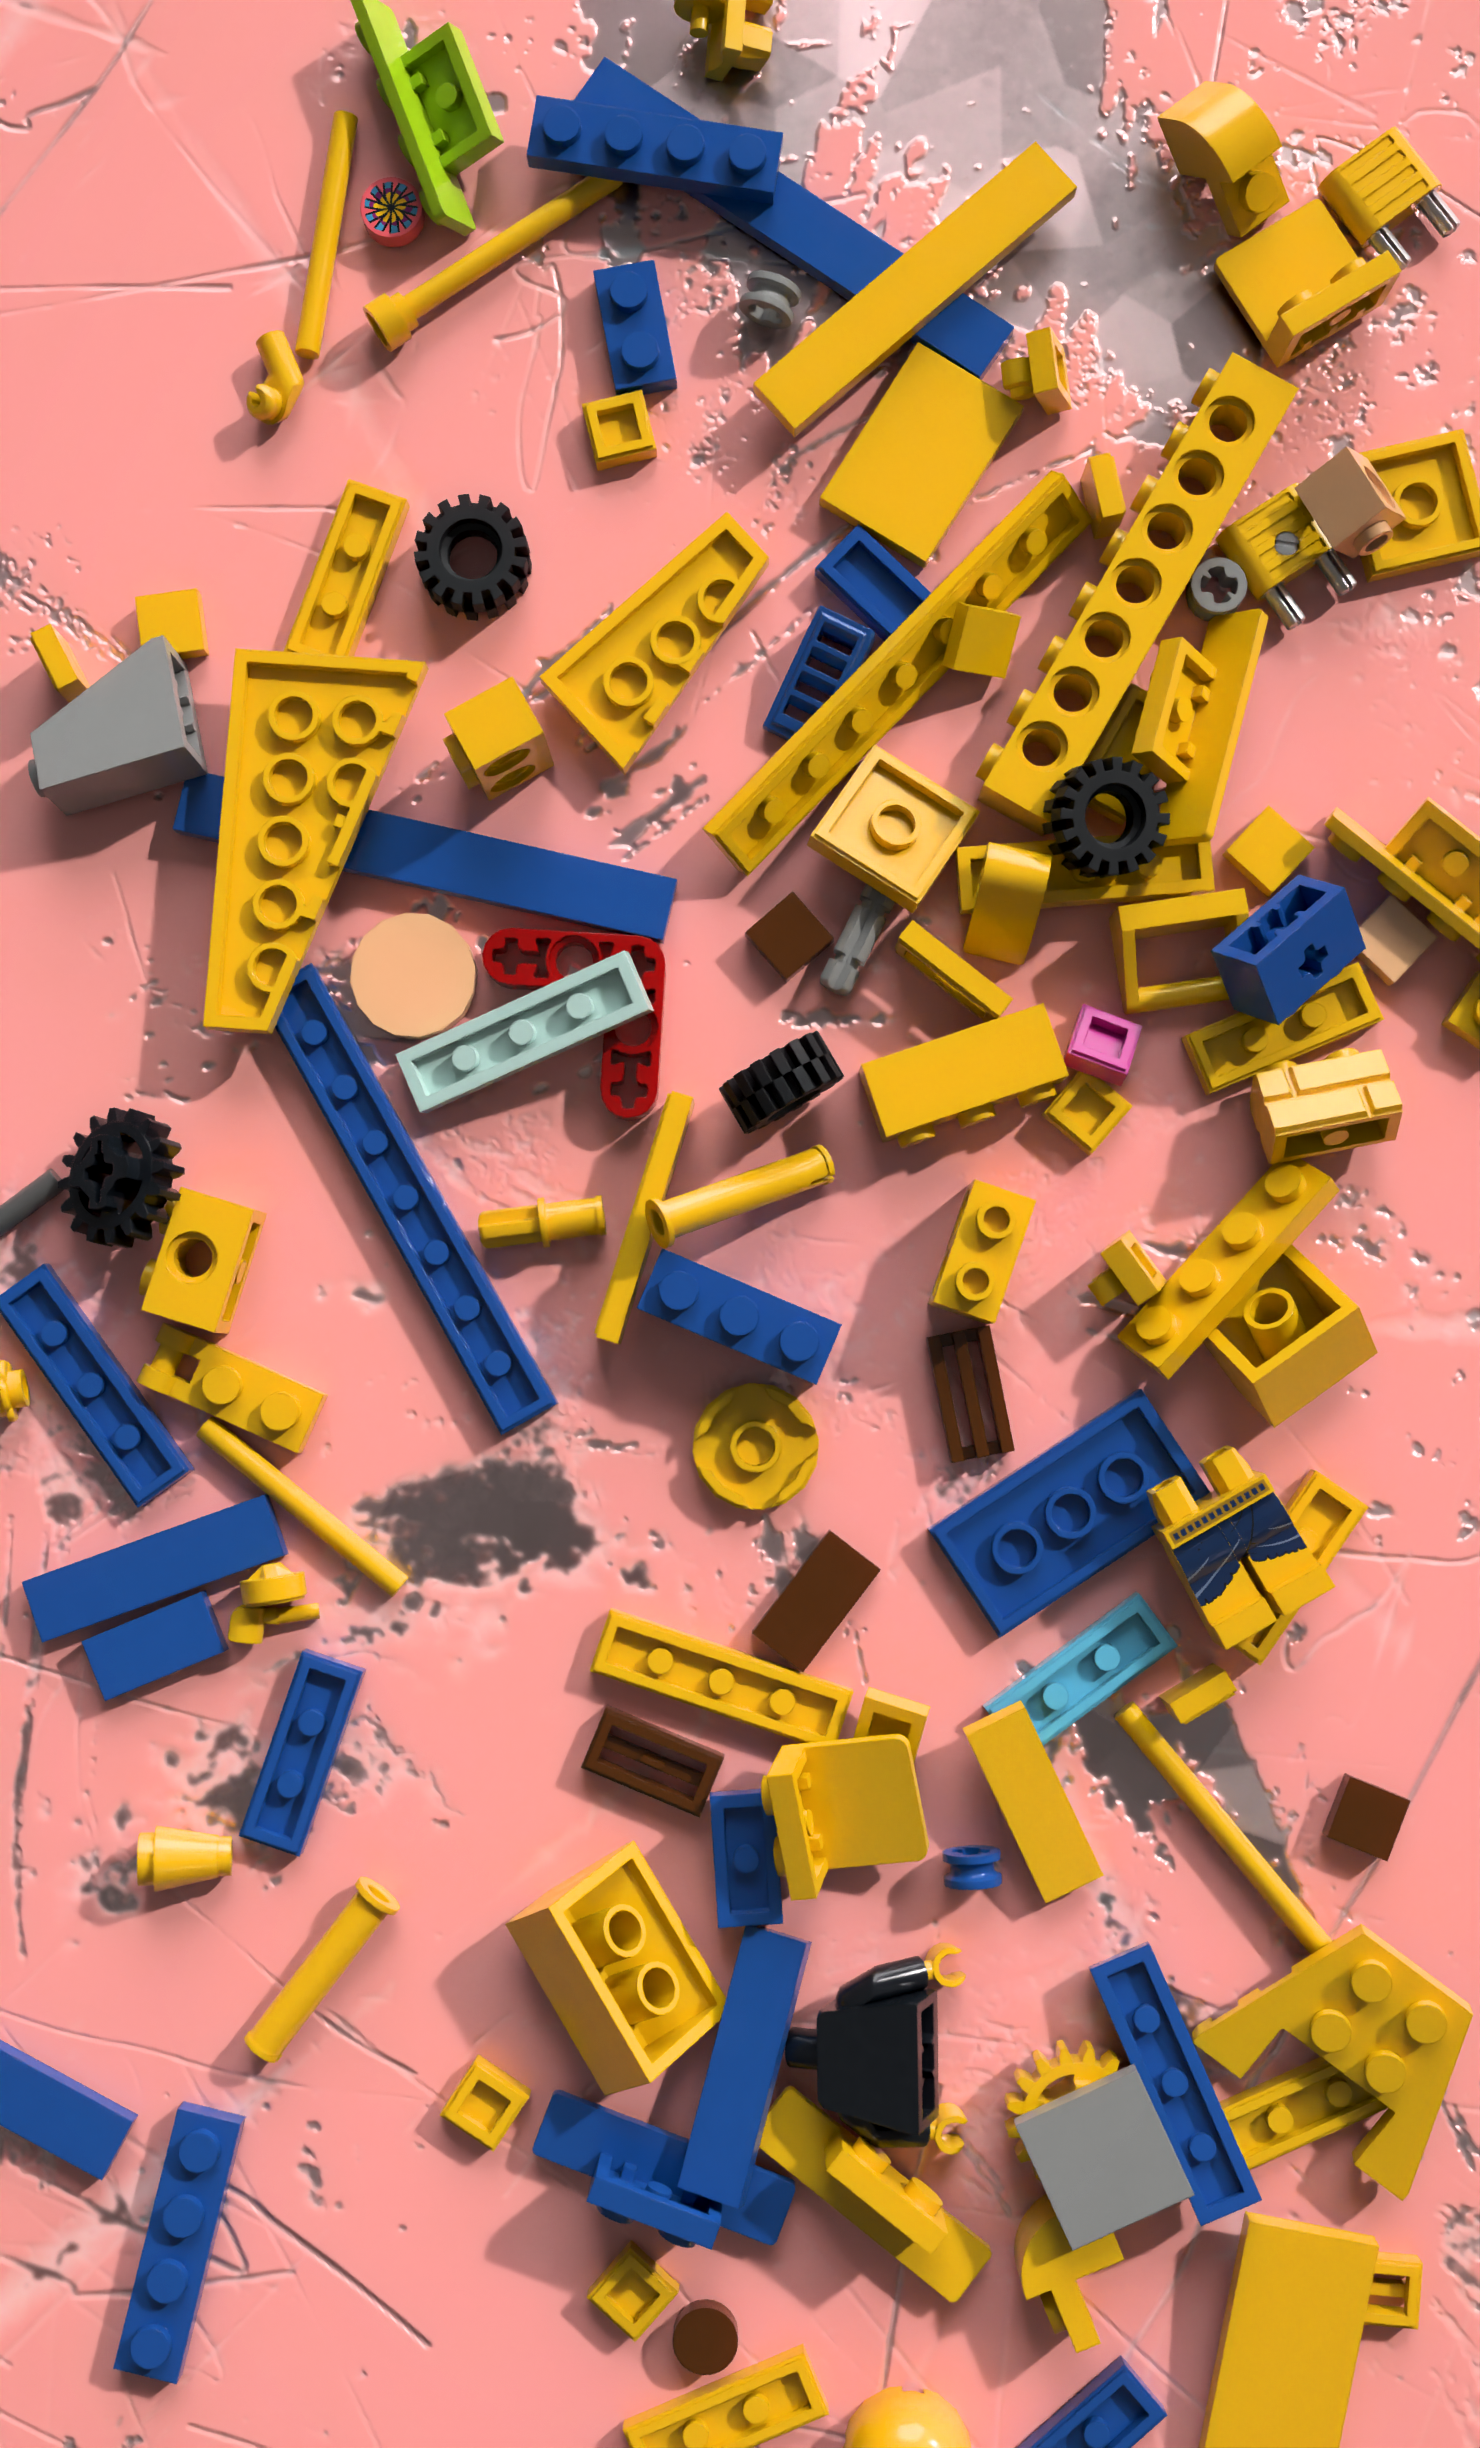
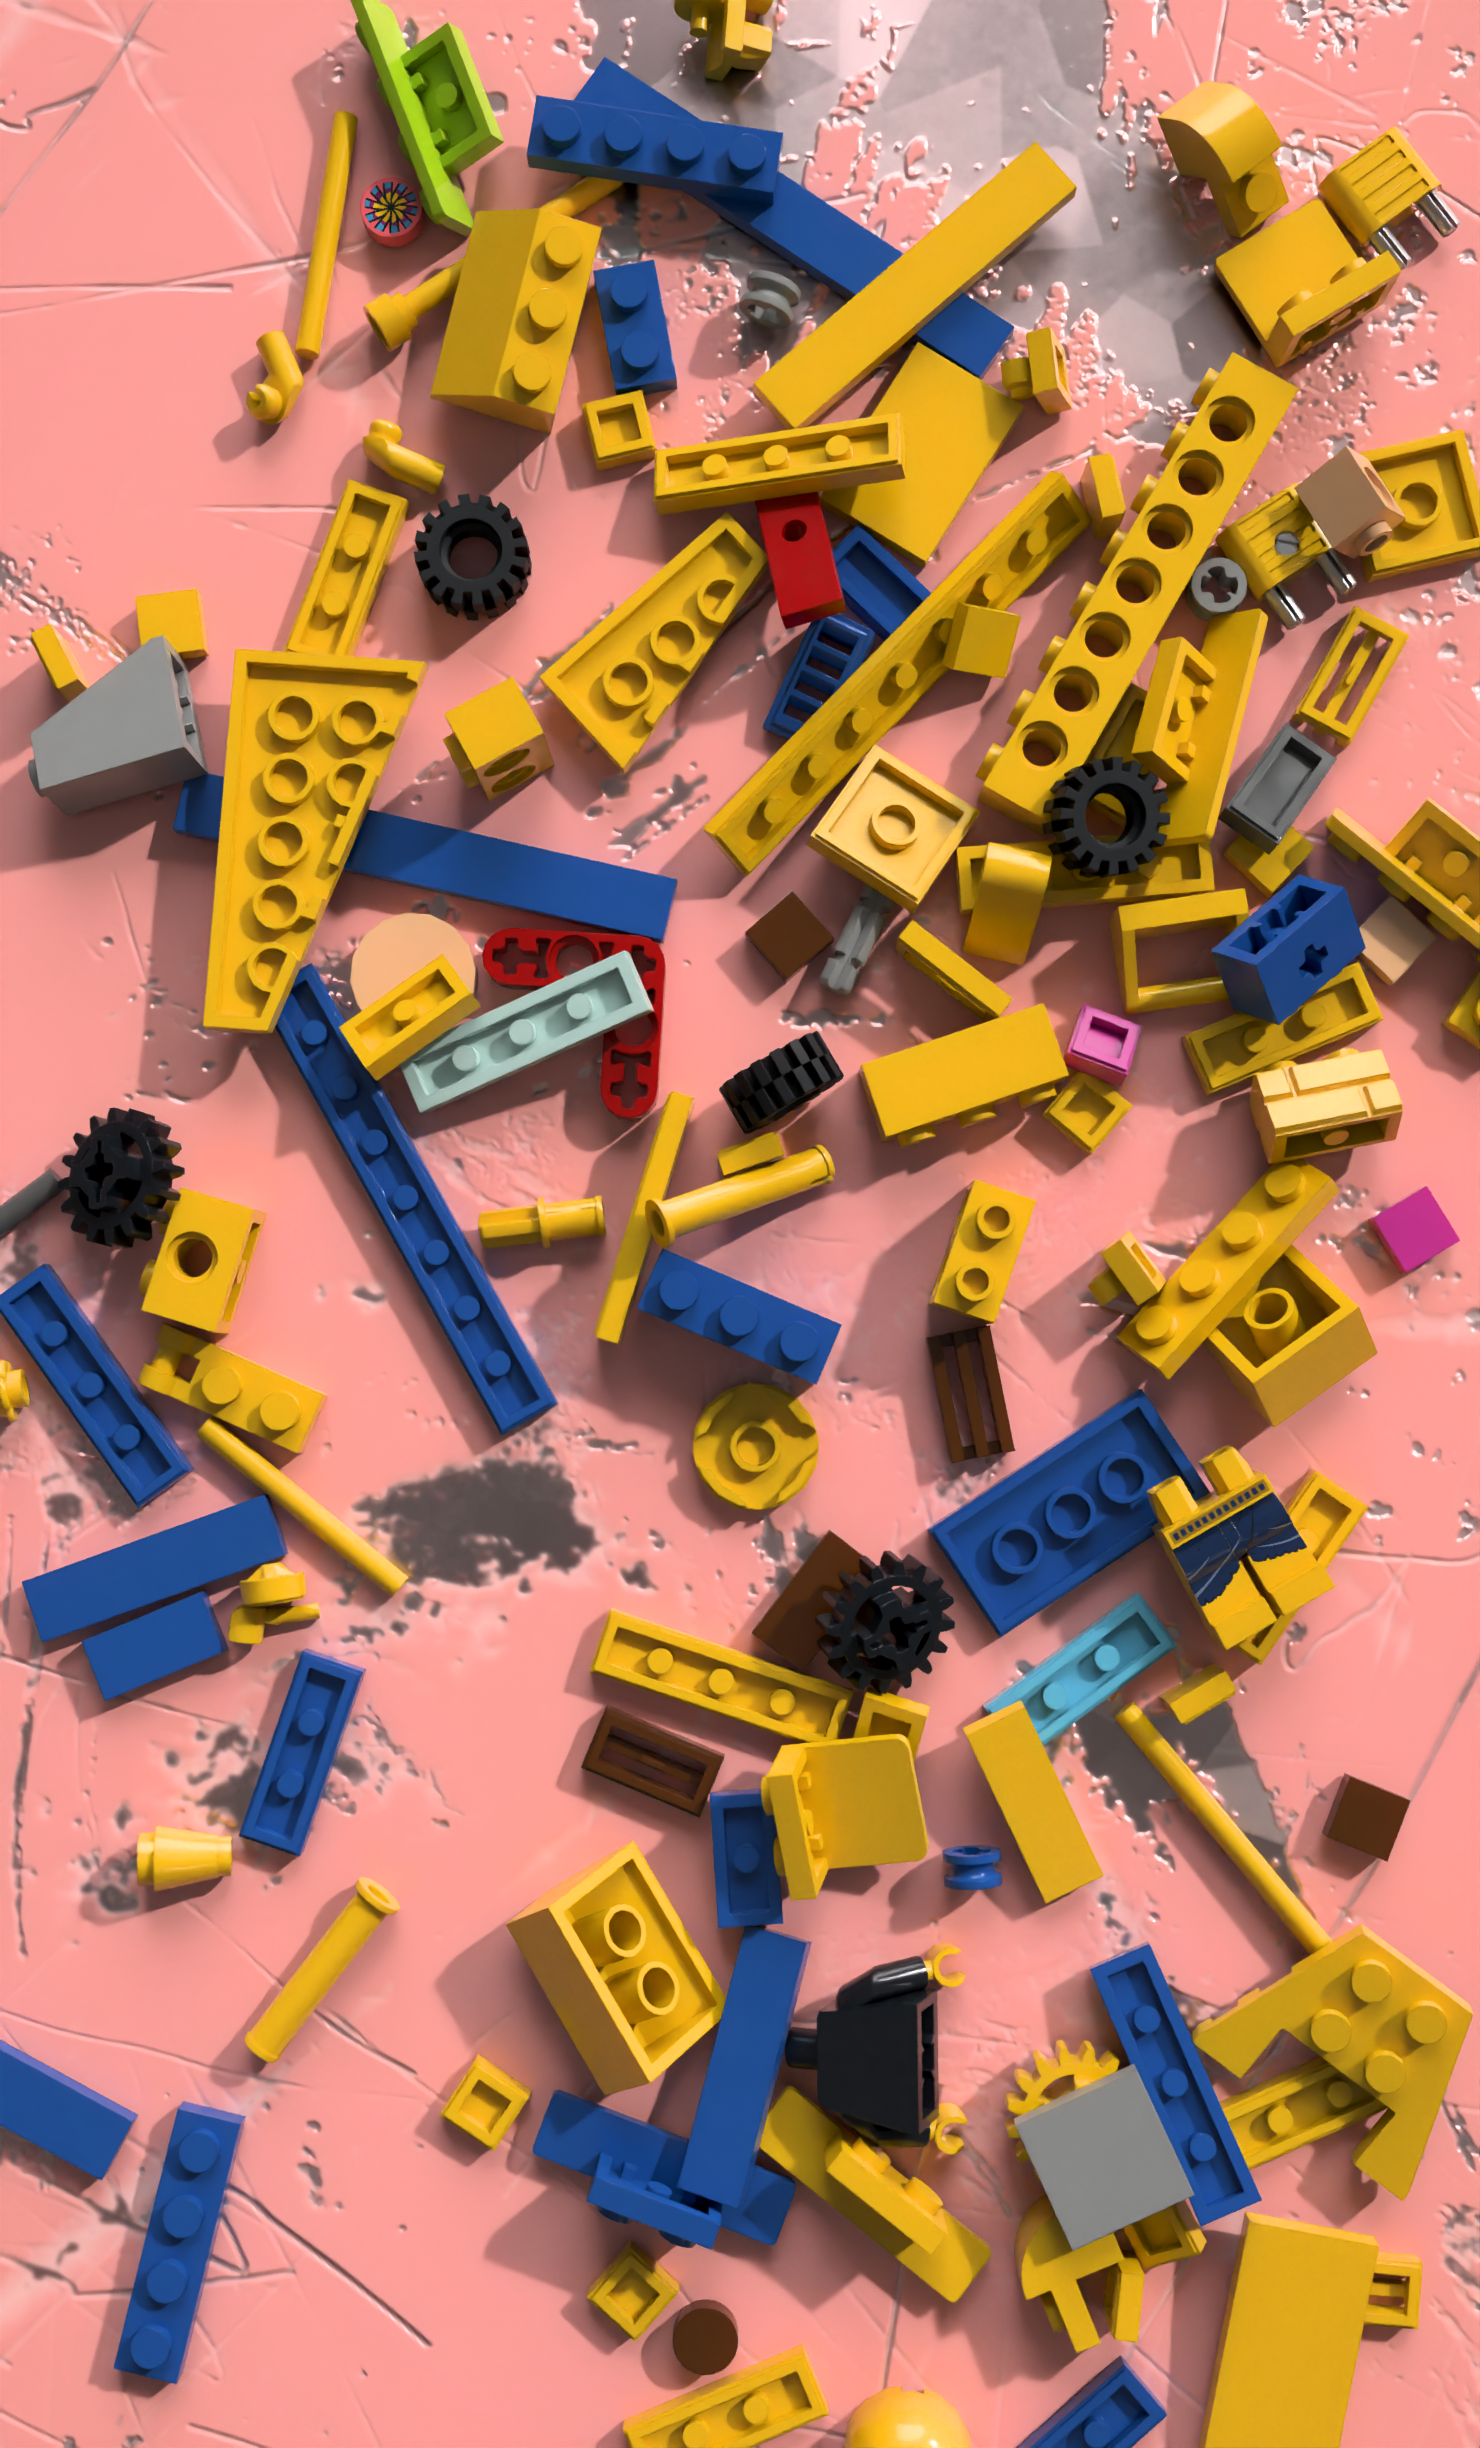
(400, 463): none -> yellow arm
(409, 1017): none -> yellow plate
(516, 315): none -> yellow slope
(750, 1154): none -> yellow tile
(780, 464): none -> yellow tile
(800, 558): none -> red tile
(885, 1622): none -> black gear
(1124, 2297): none -> yellow tile
(1166, 2236): none -> yellow tile
(1277, 789): none -> dark grey tile
(1325, 722): none -> yellow tile
(1413, 1230): none -> dark pink tile

